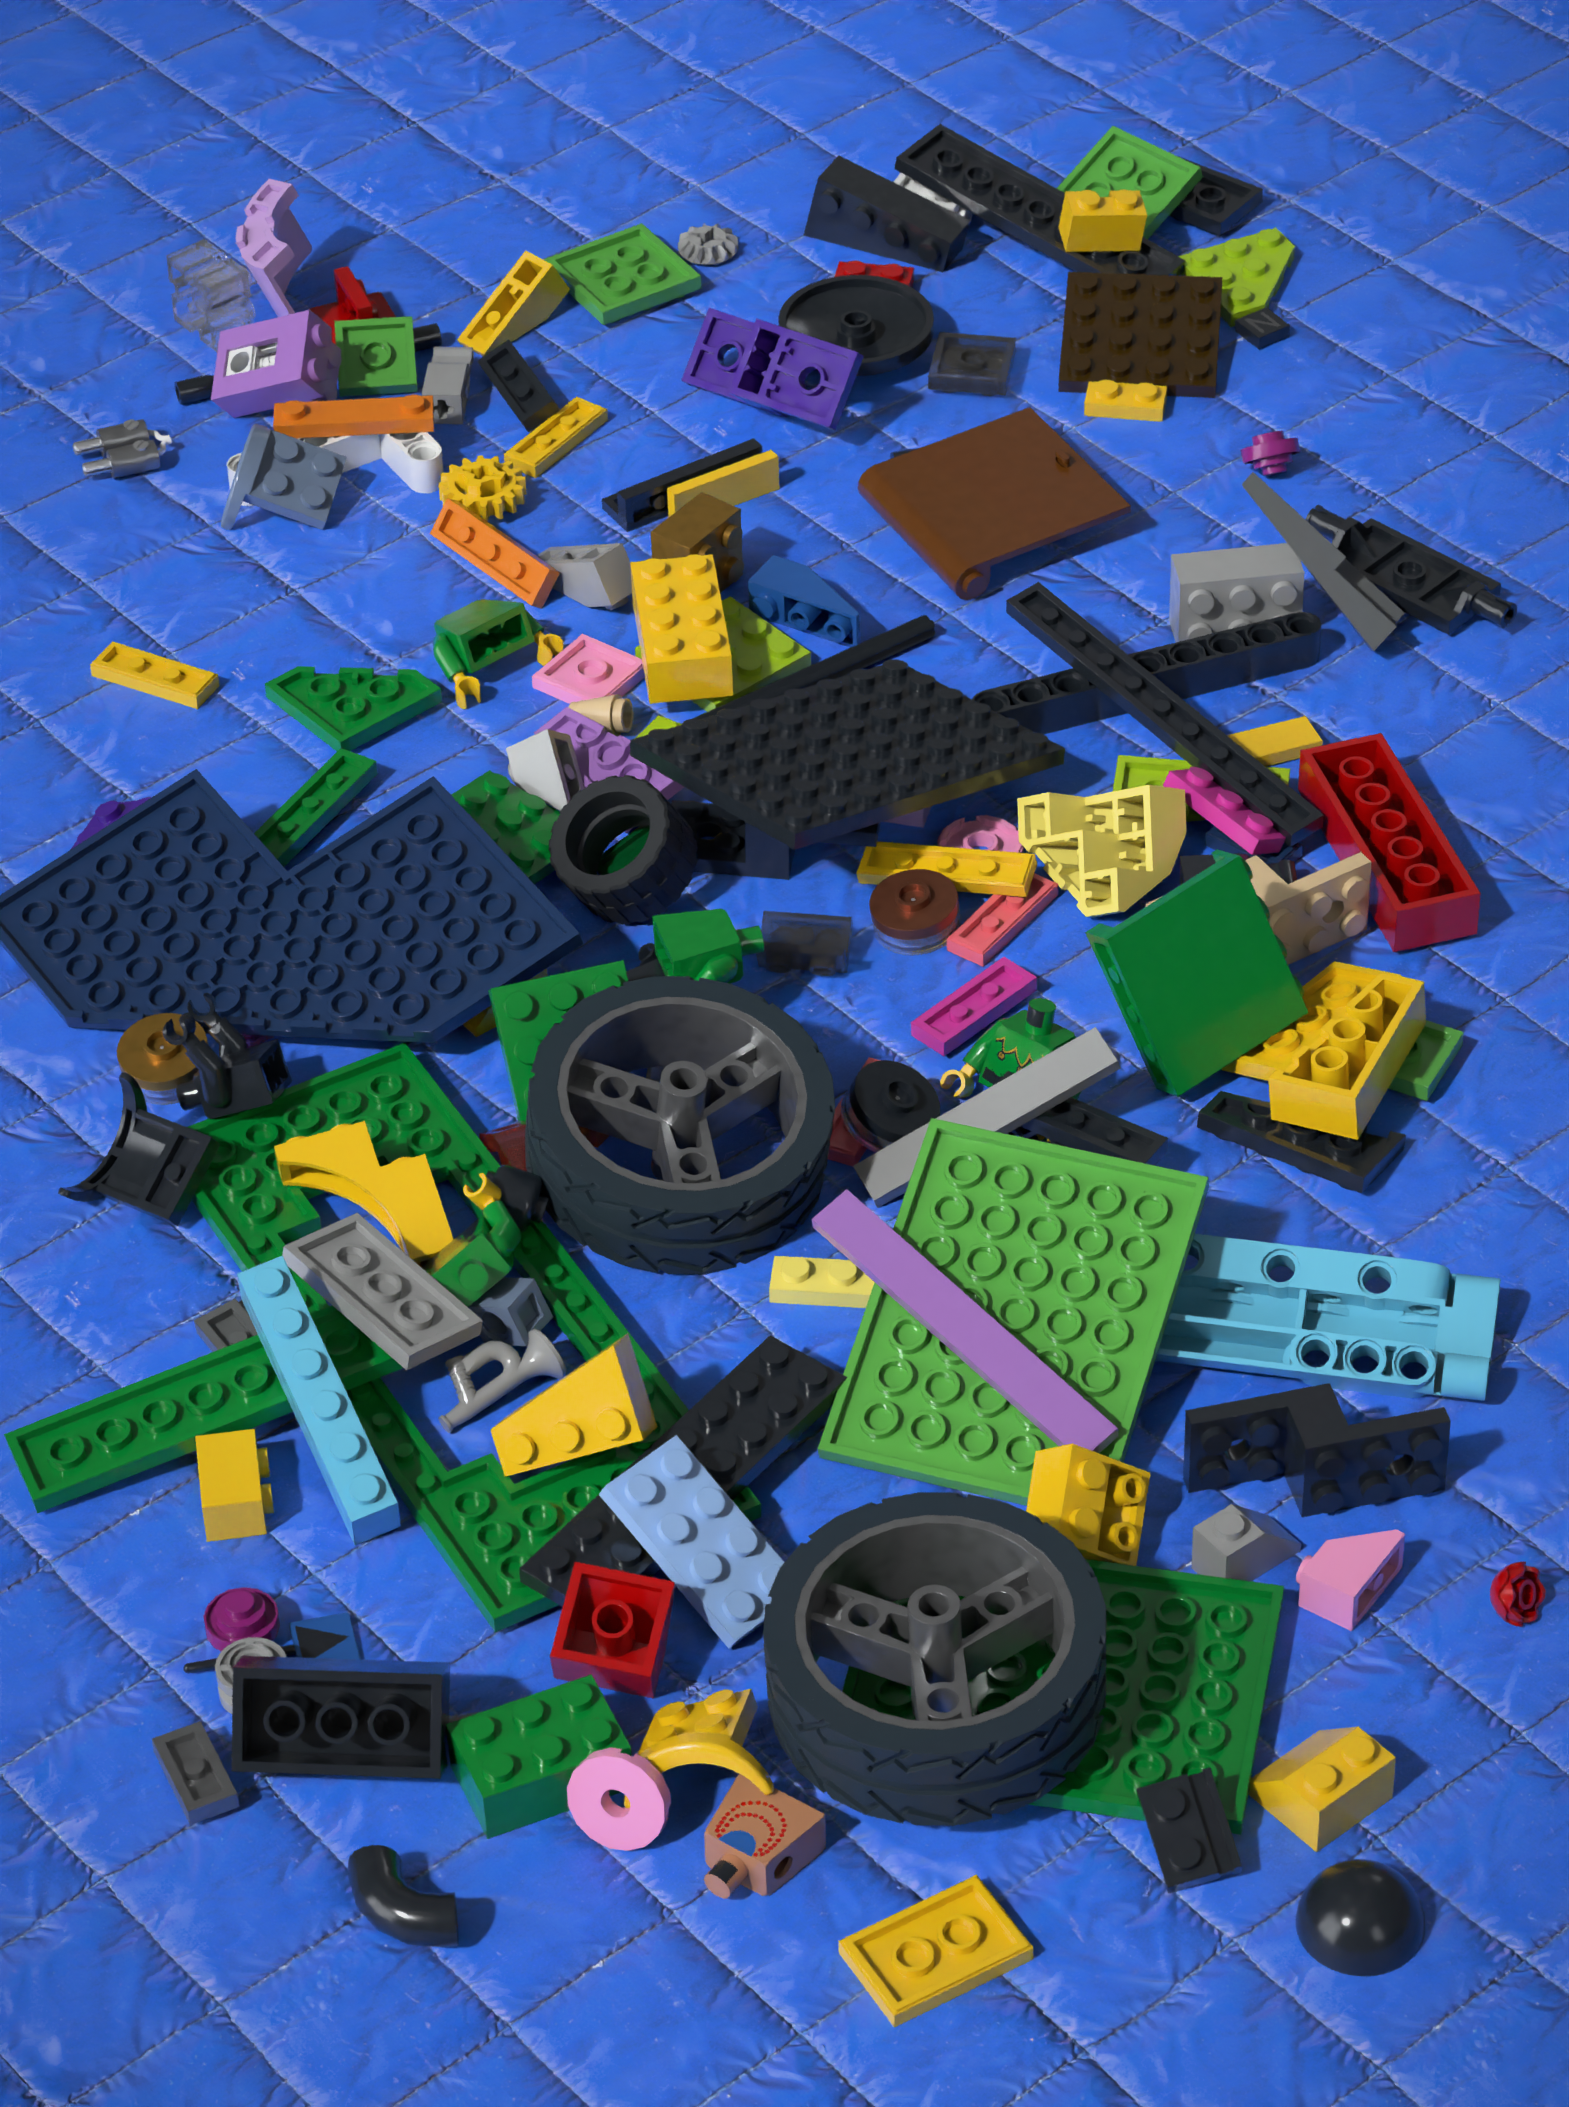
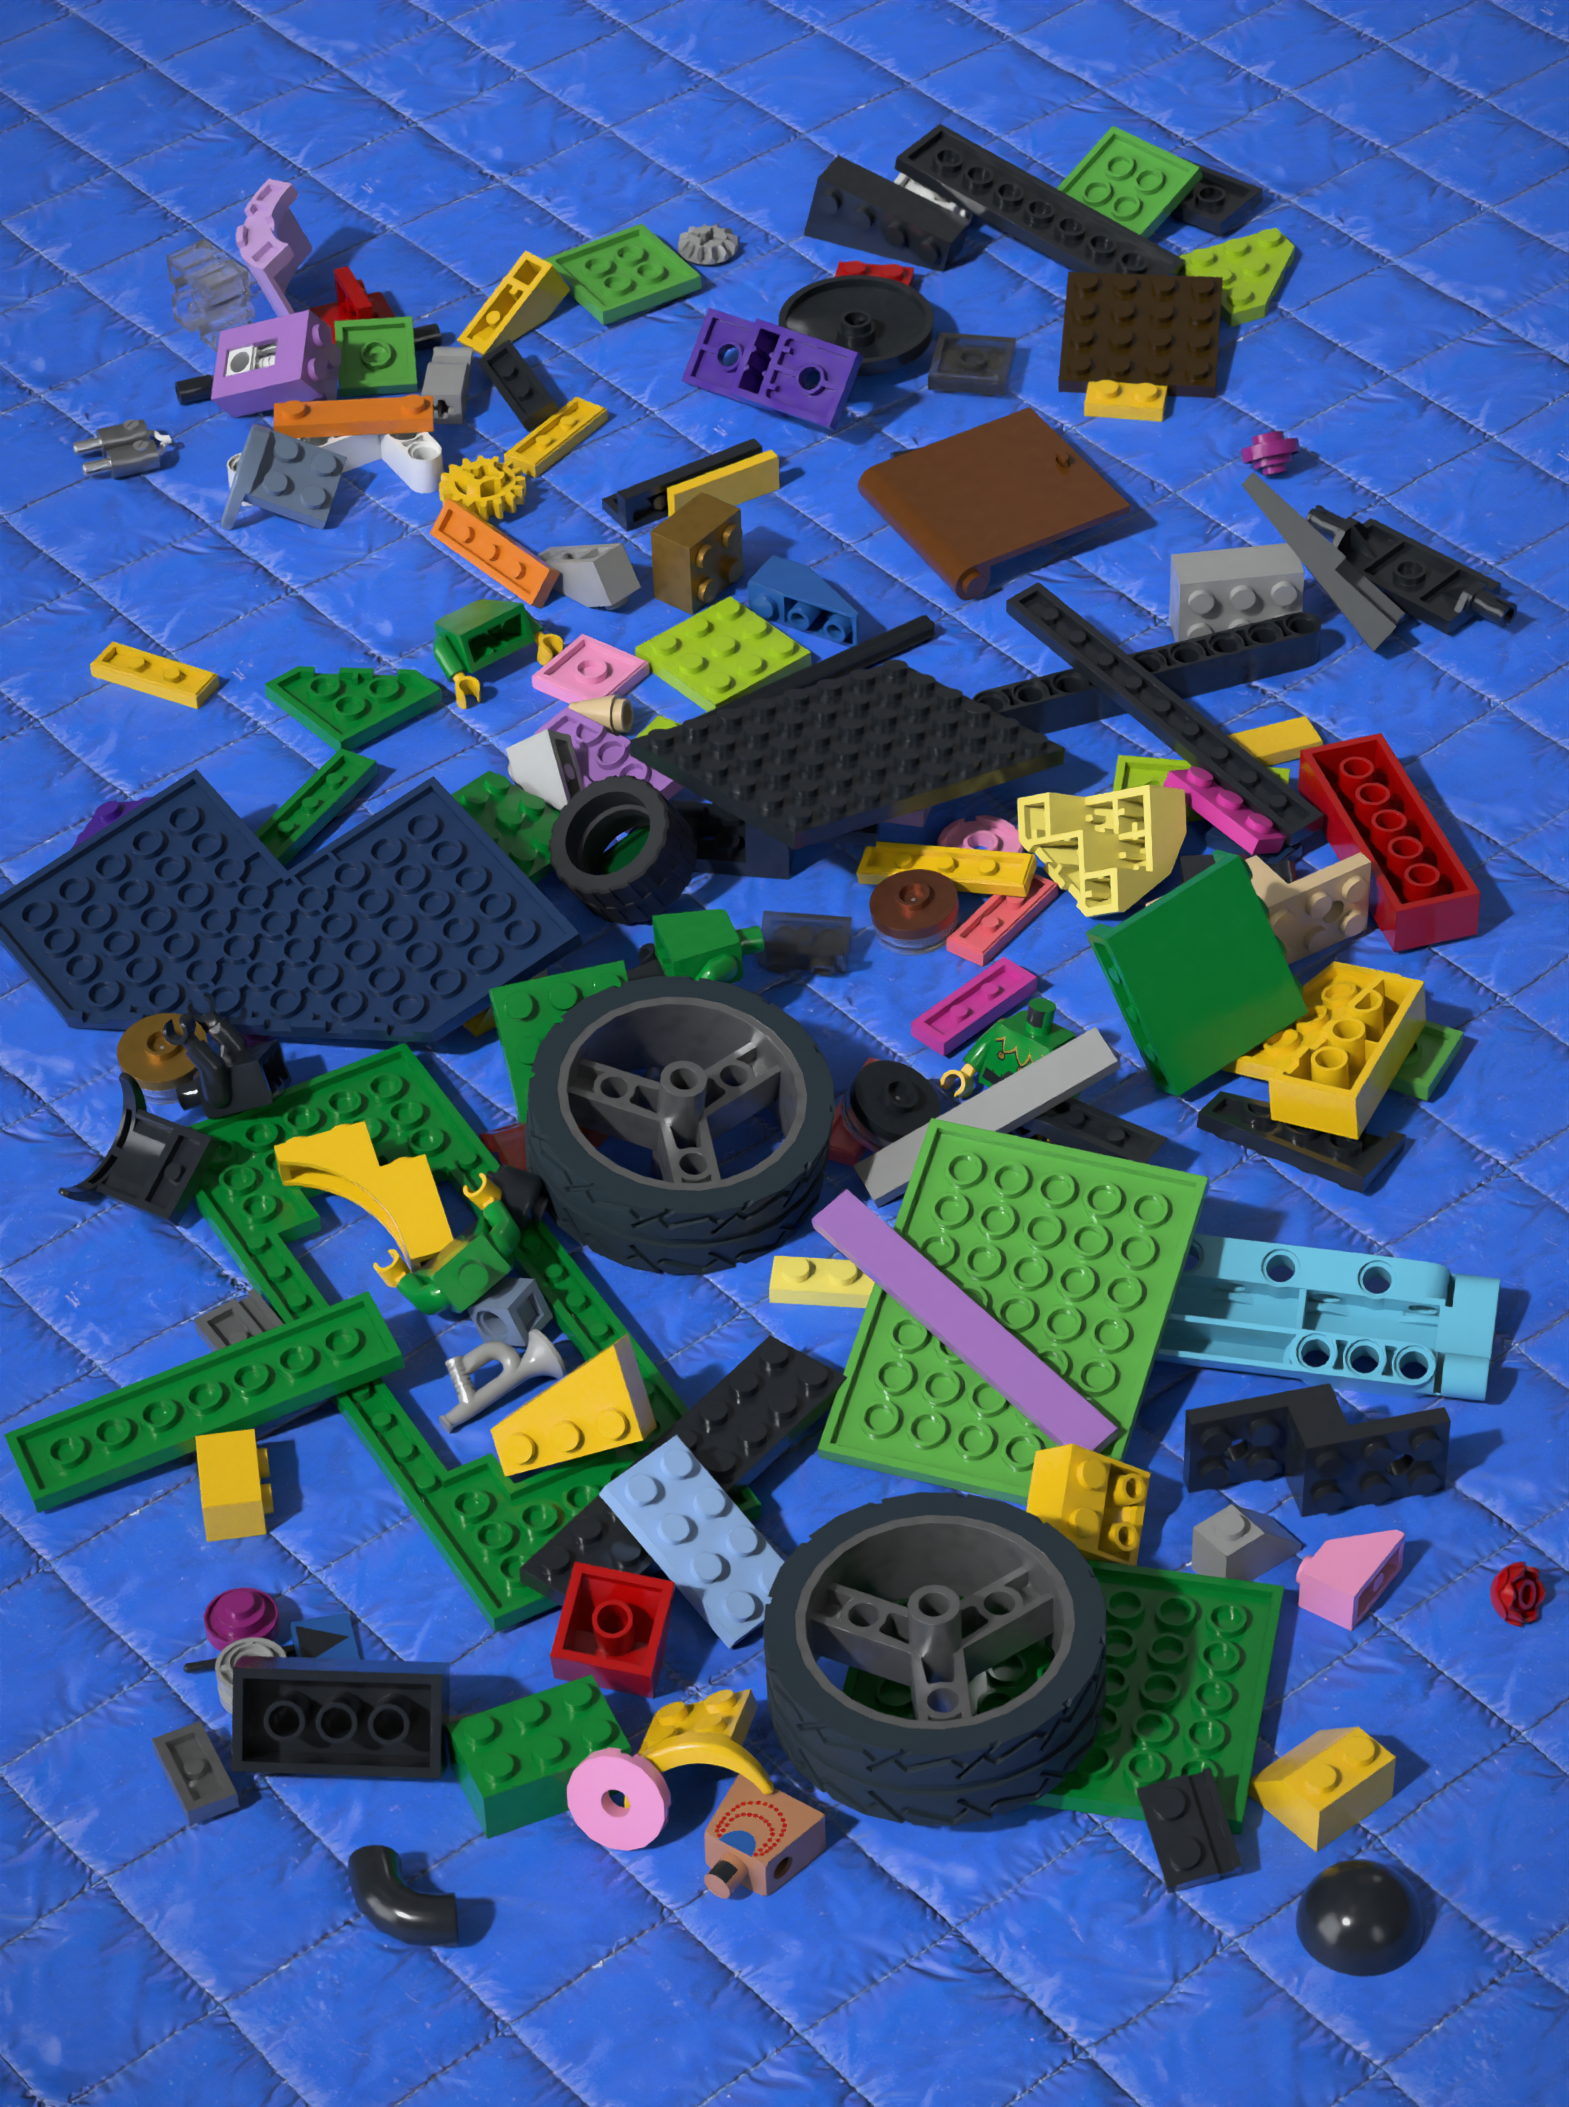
(319, 1400): medium azure brick -> none
(382, 1291): light grey plate -> none
(681, 629): yellow brick -> none
(935, 1950): yellow tile -> none
(1102, 223): yellow brick -> none
(1262, 328): black tile -> none

